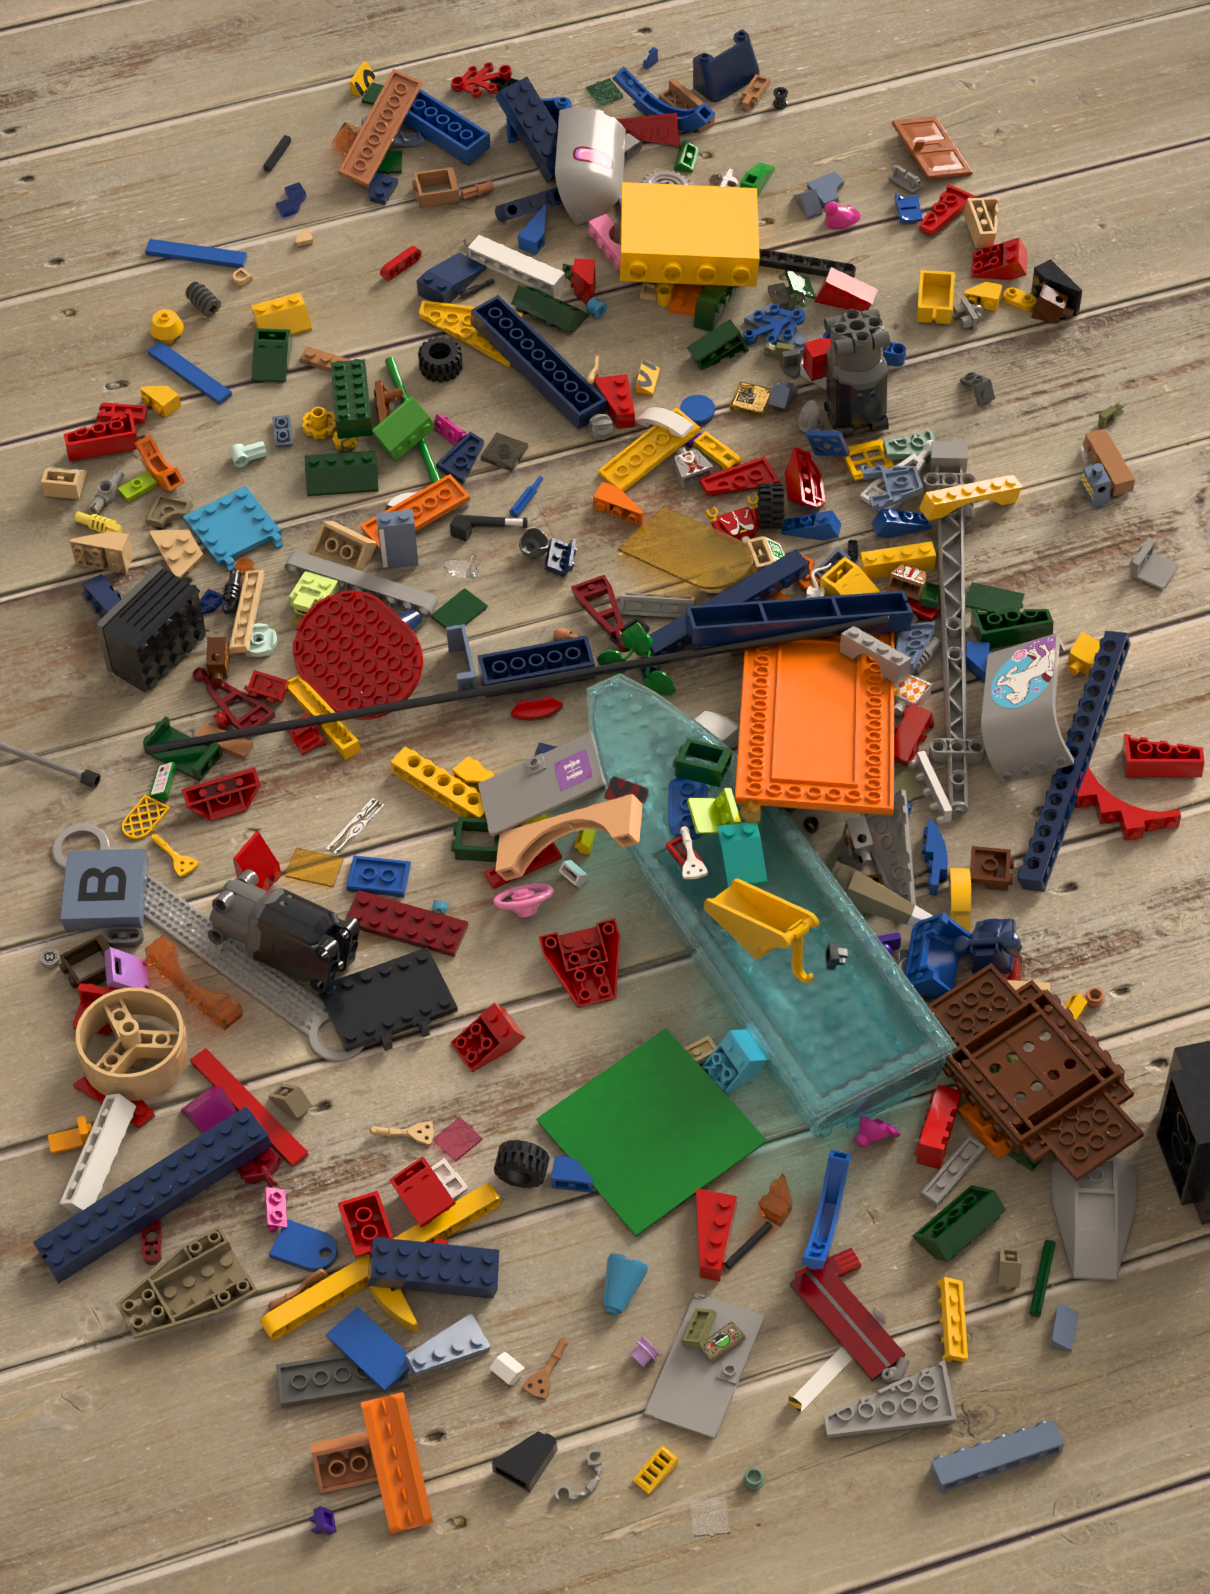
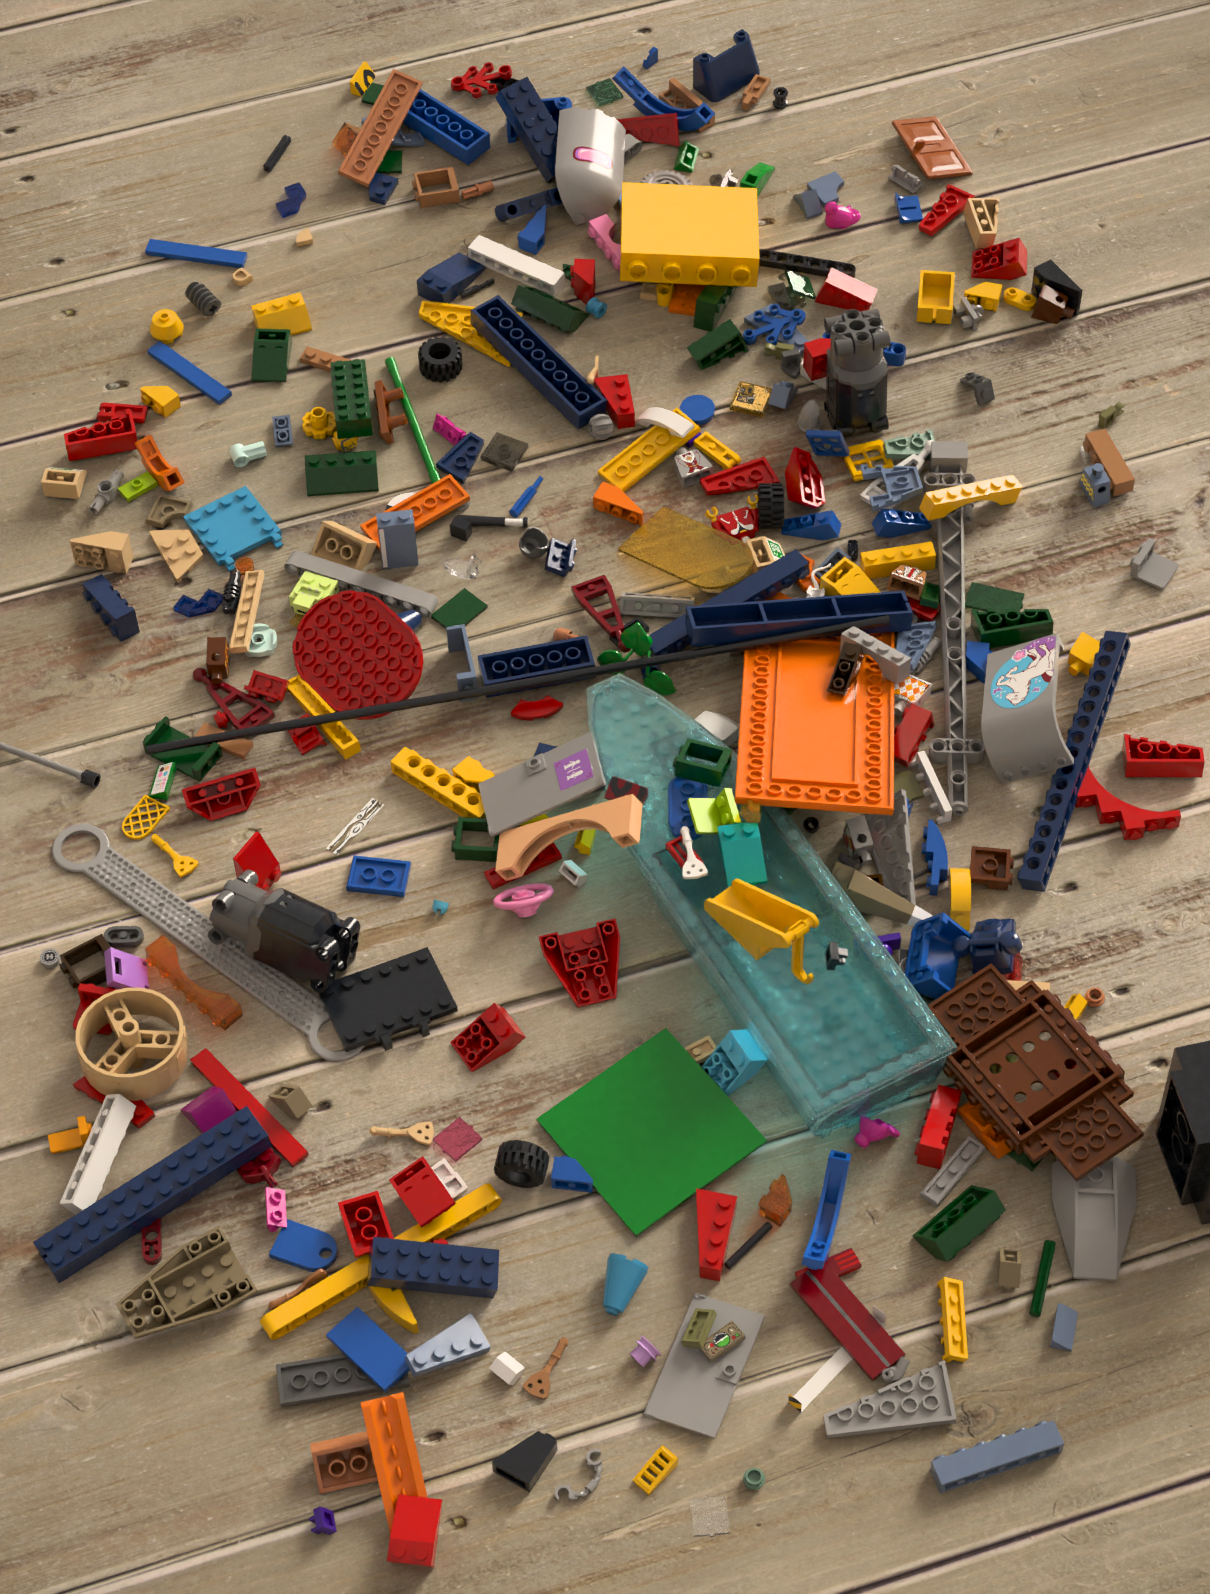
(98, 523): light yellow hinge -> none
(104, 889): sand blue tile -> none
(151, 628): black piece -> none
(314, 867): clear yellow piece -> none
(394, 268): red beam -> none
(403, 429): bright green slope -> none
(408, 923): dark red plate -> none
(415, 1531): none -> red slope
(647, 378): yellow slope -> none
(846, 669): none -> dark brown slope

